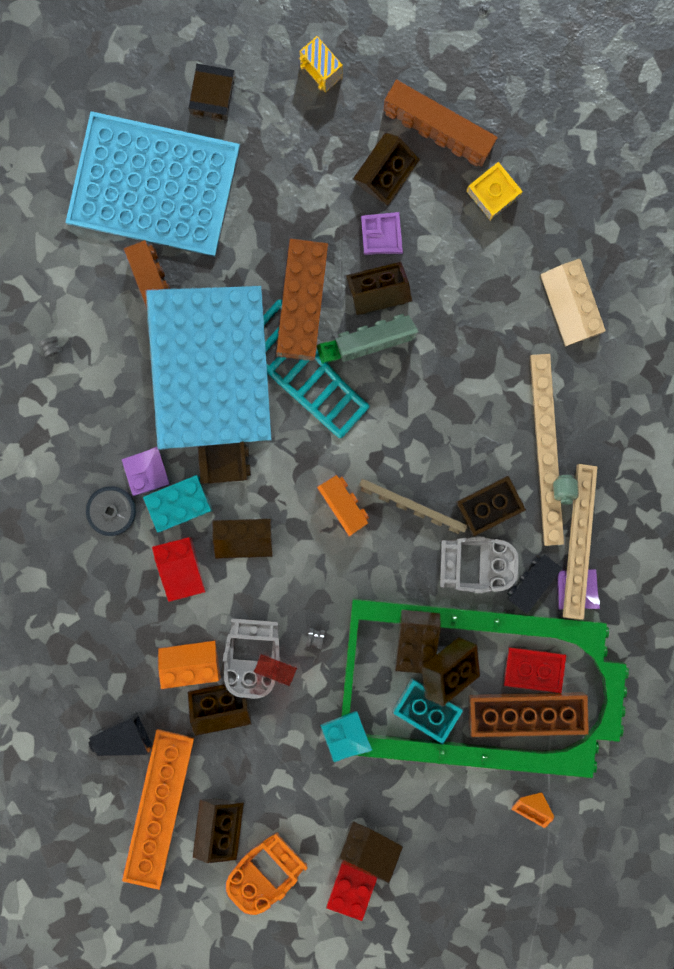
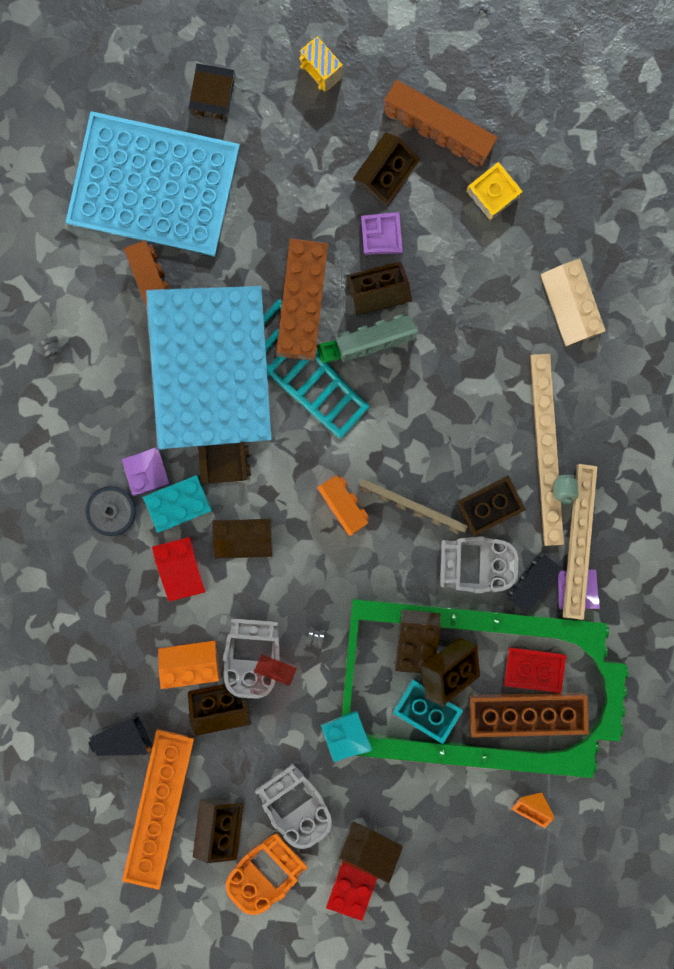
(307, 822): none -> light grey slope

